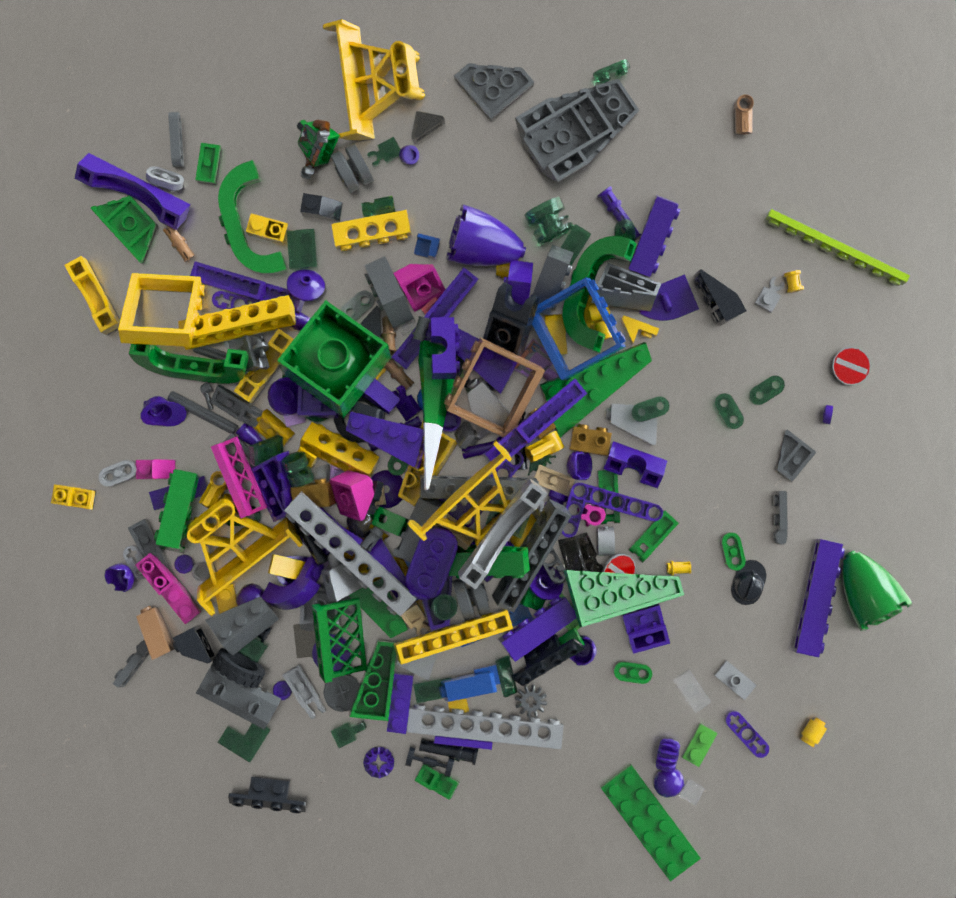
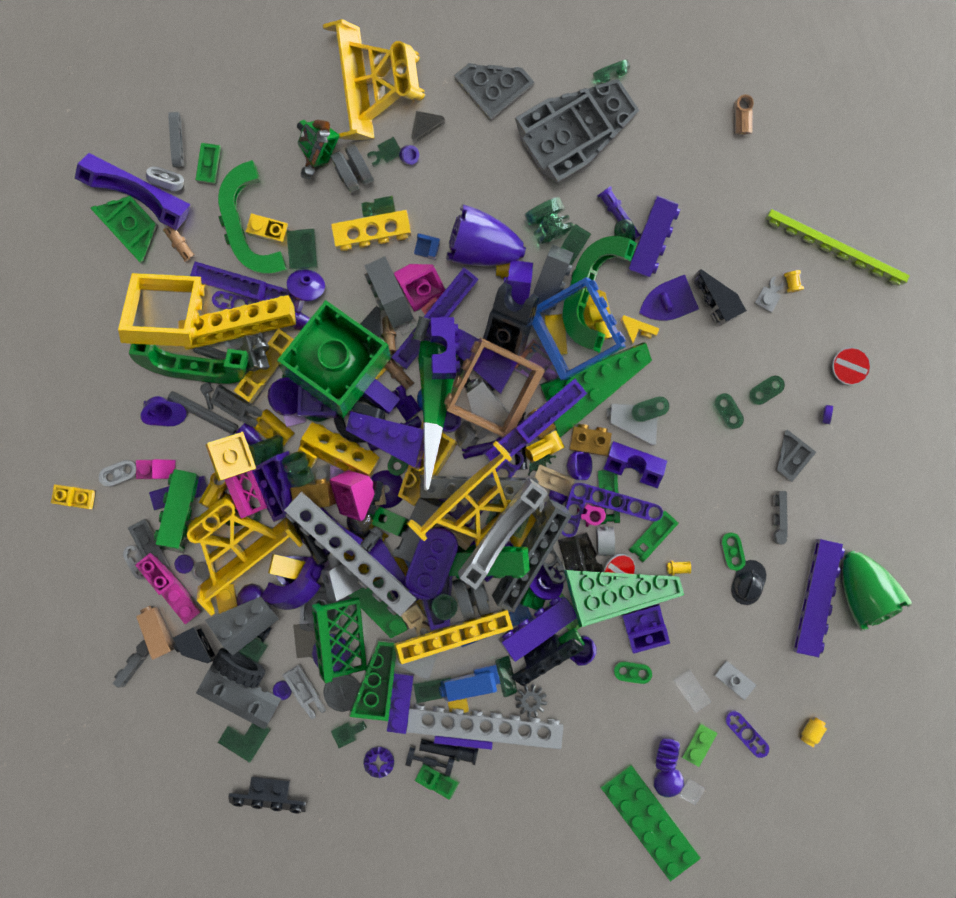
(88, 284): yellow arch -> none
(120, 576): dark purple hair -> none
(230, 456): none -> yellow plate
(321, 207): black slope -> none
(357, 306): light grey plate -> none
(627, 289): dark grey wedge -> none

